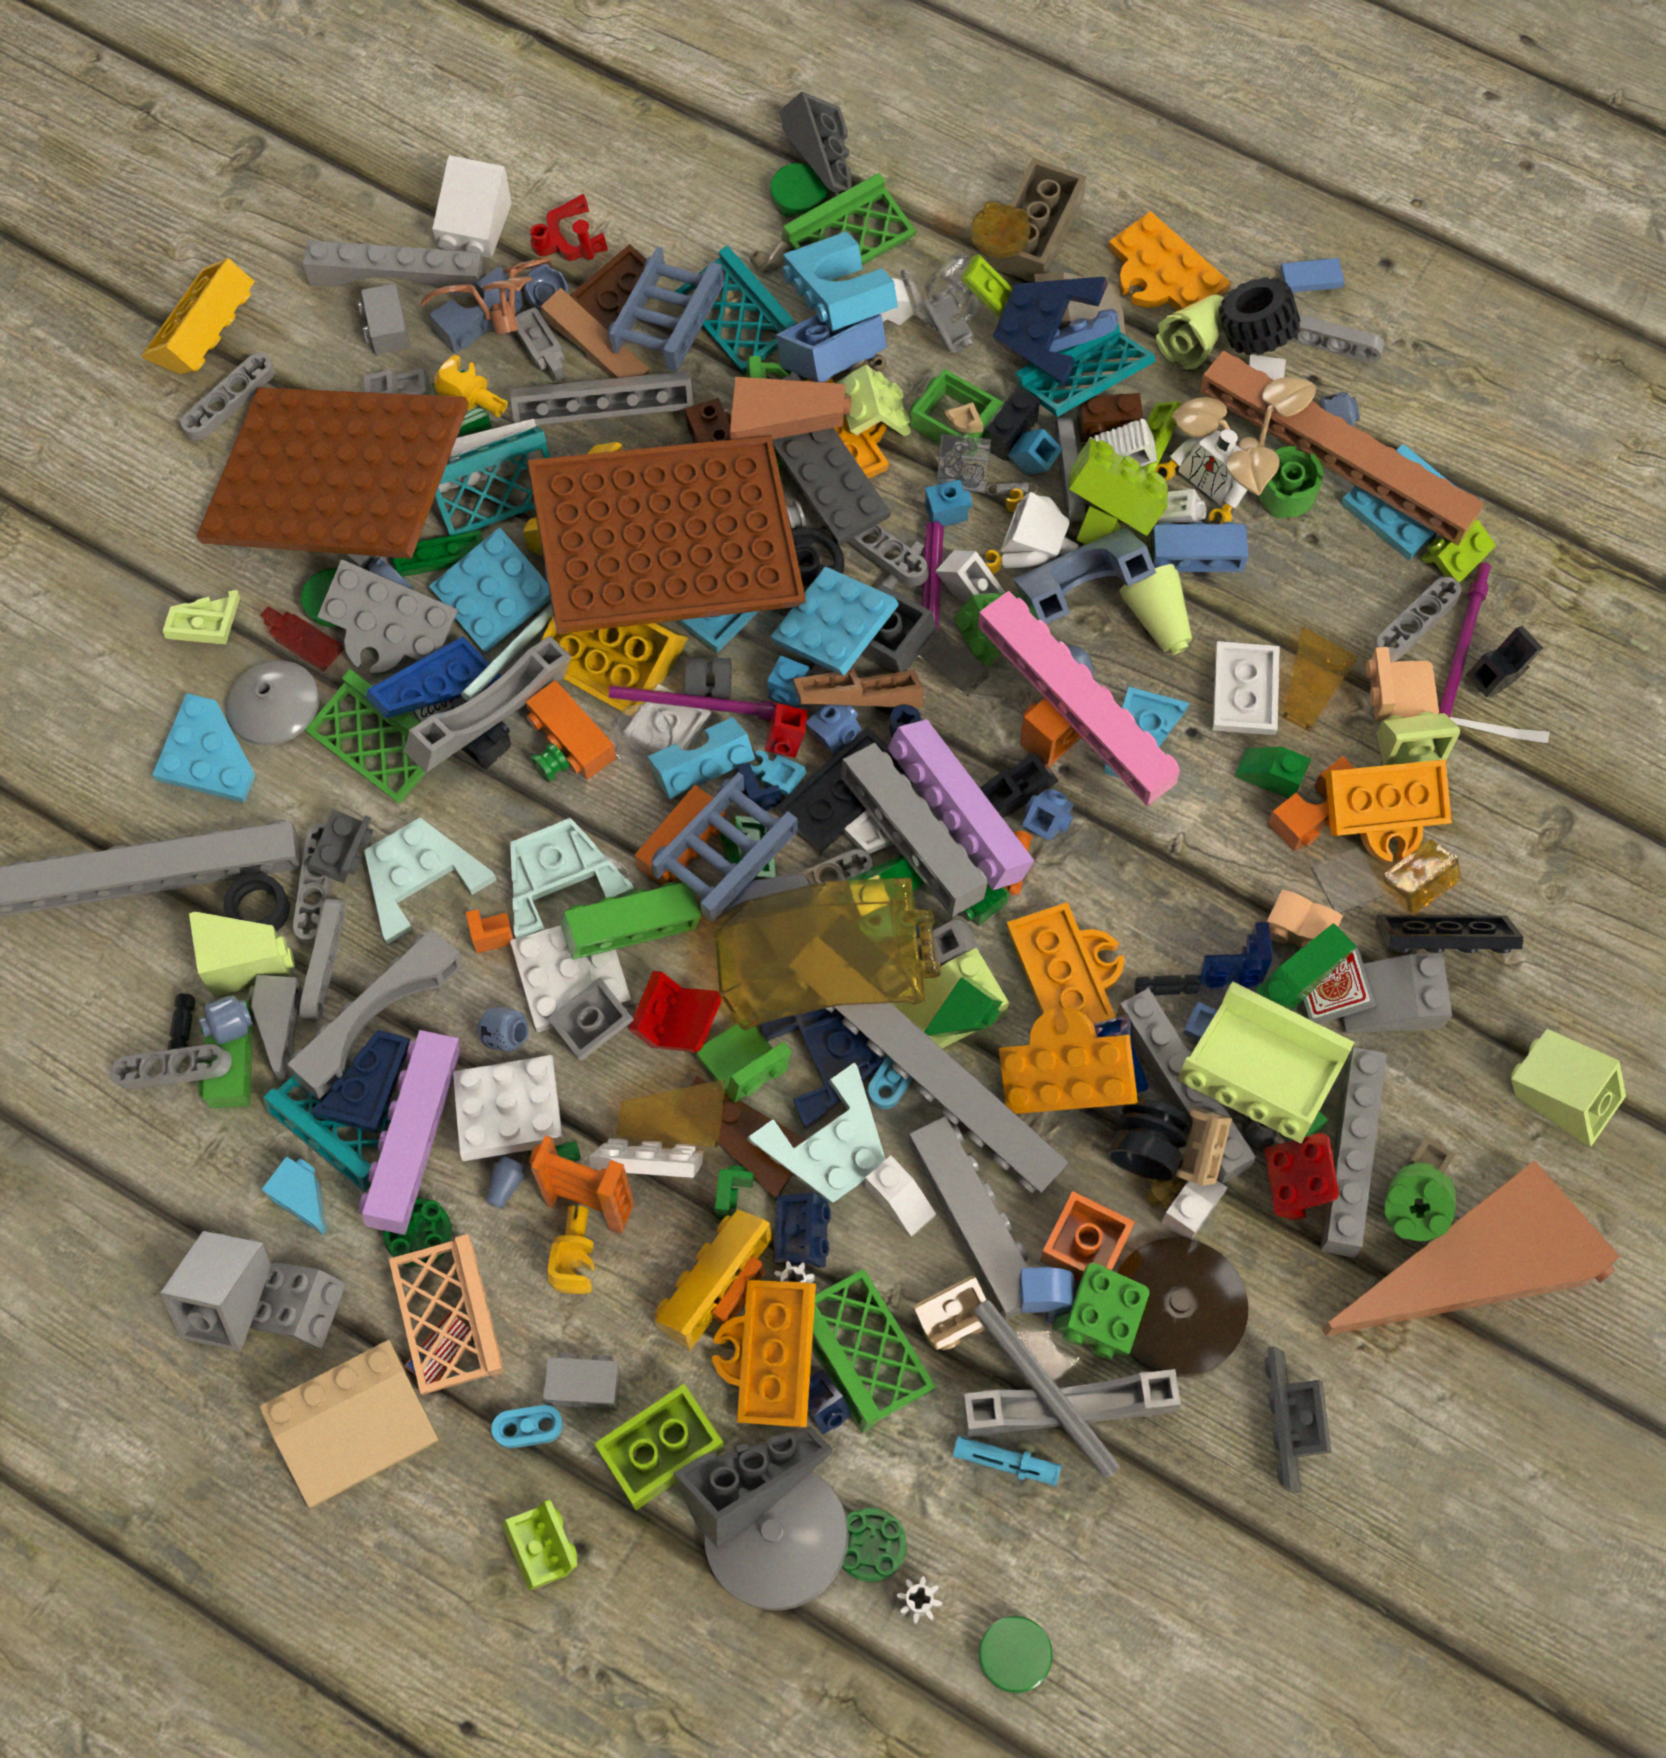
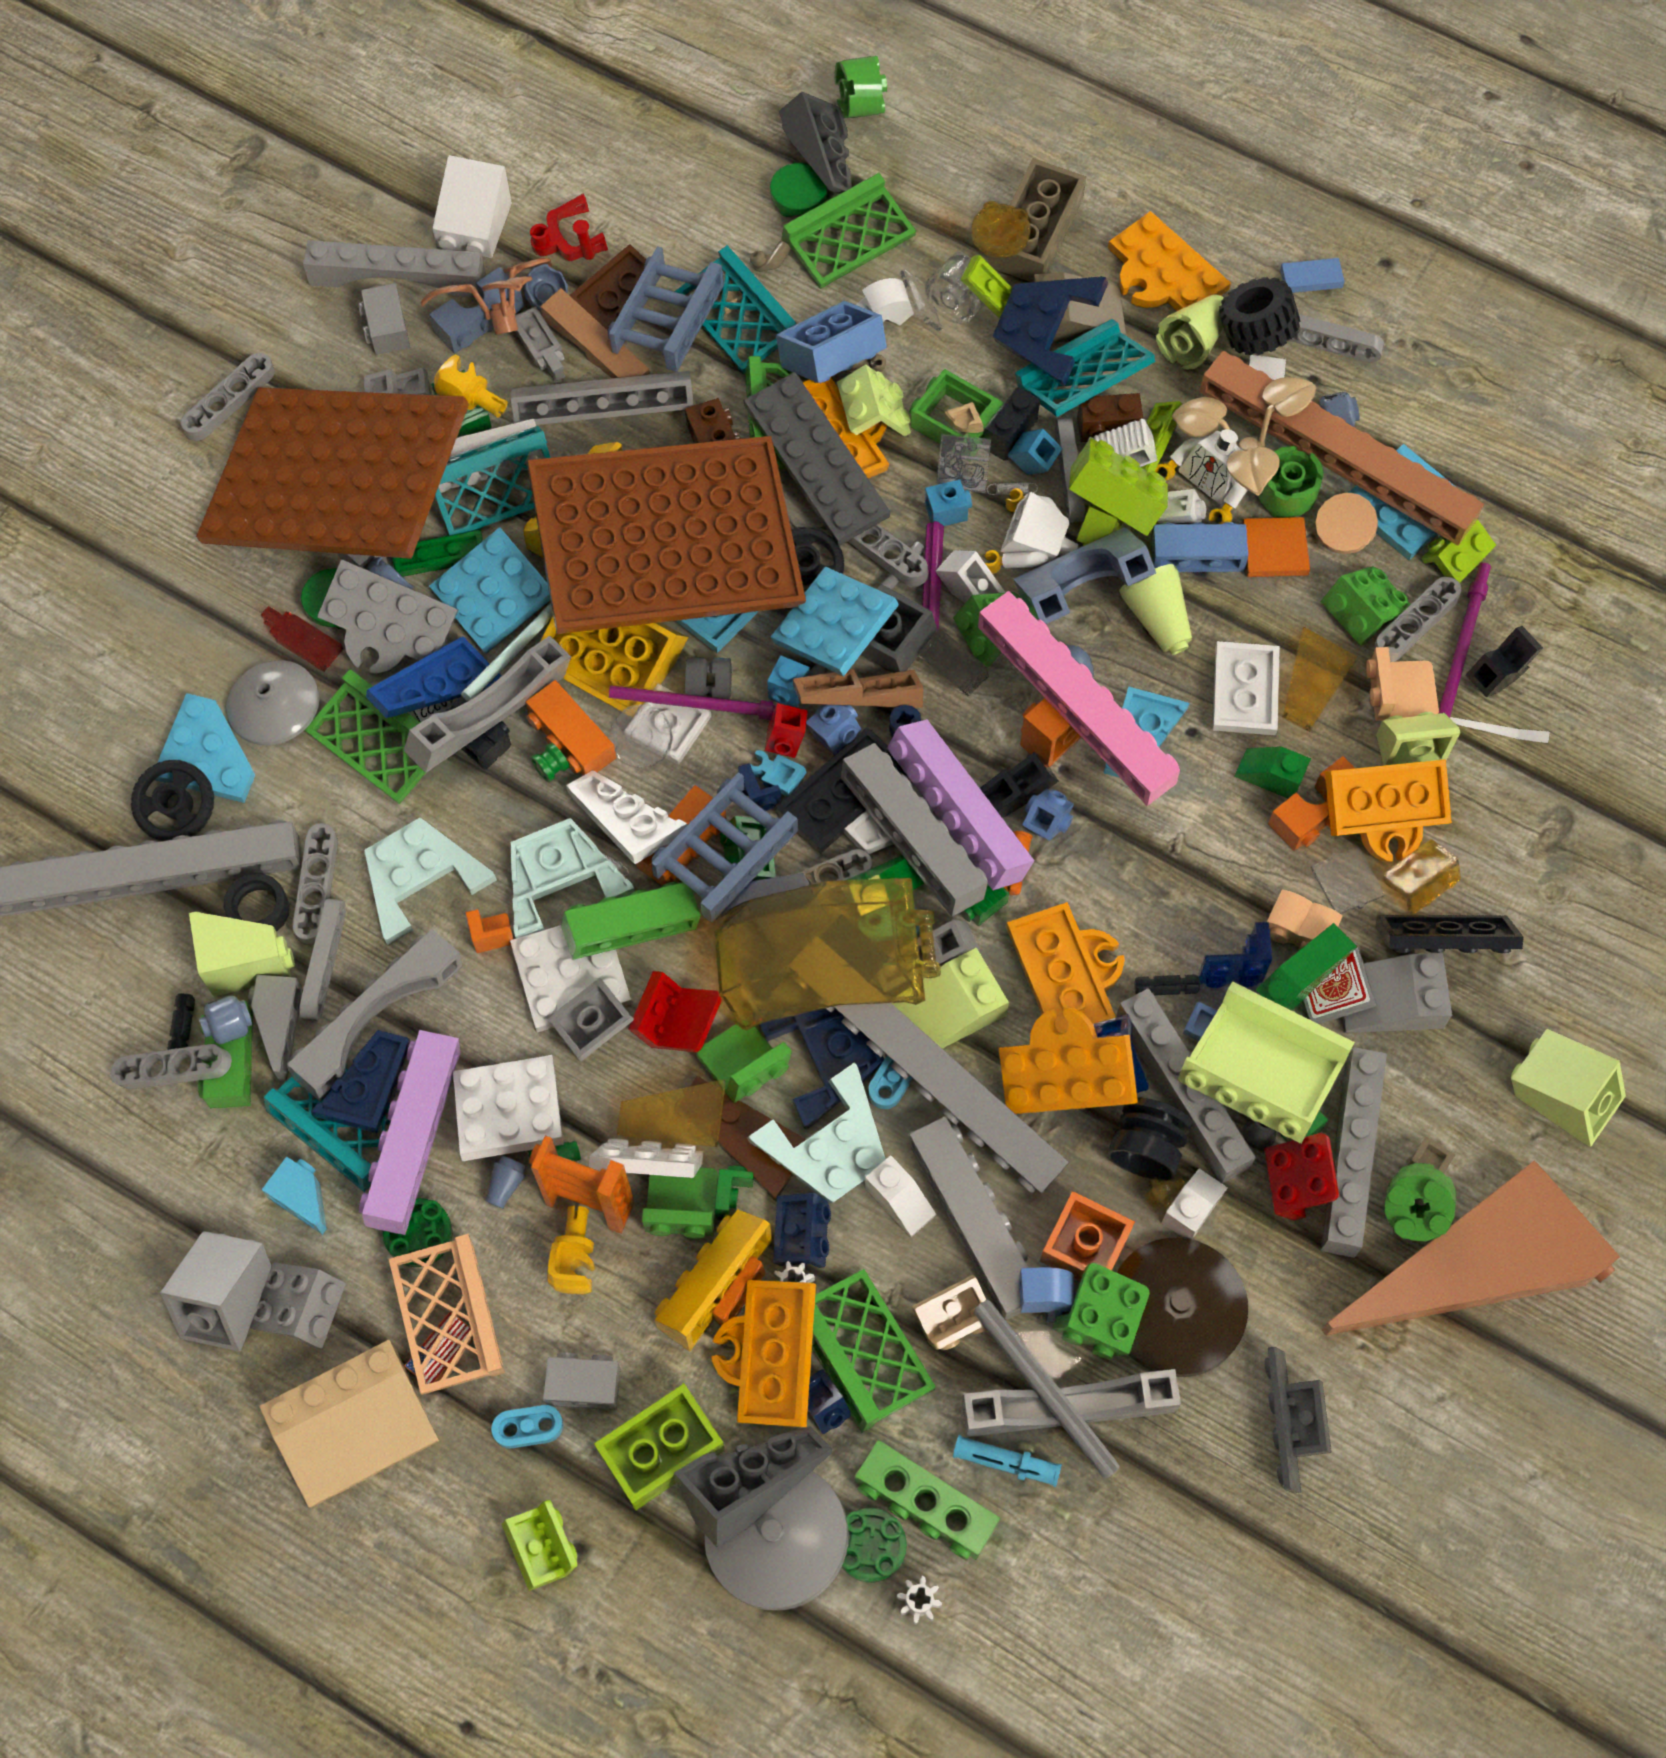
(183, 775): none -> black wheel
(200, 317): yellow slope -> none
(202, 620): yellowish green wing -> none
(339, 846): dark grey bracket -> none
(503, 1029): sand blue head -> none
(624, 817): none -> white wing
(681, 1204): none -> bright green bracket
(682, 769): medium azure arch -> none
(786, 407): nougat slope -> none
(795, 515): light grey bush -> none
(838, 302): medium azure arch -> none
(860, 87): none -> bright green brick
(885, 1461): none -> bright green brick
(952, 333): light grey hinge -> none
(965, 1010): green slope -> none
(1015, 1654): green tile -> none
(1085, 330): medium blue hinge -> none
(1205, 1147): tan hinge -> none
(1277, 547): none -> orange tile
(1346, 523): none -> light nougat tile
(1364, 602): none -> bright green bracket

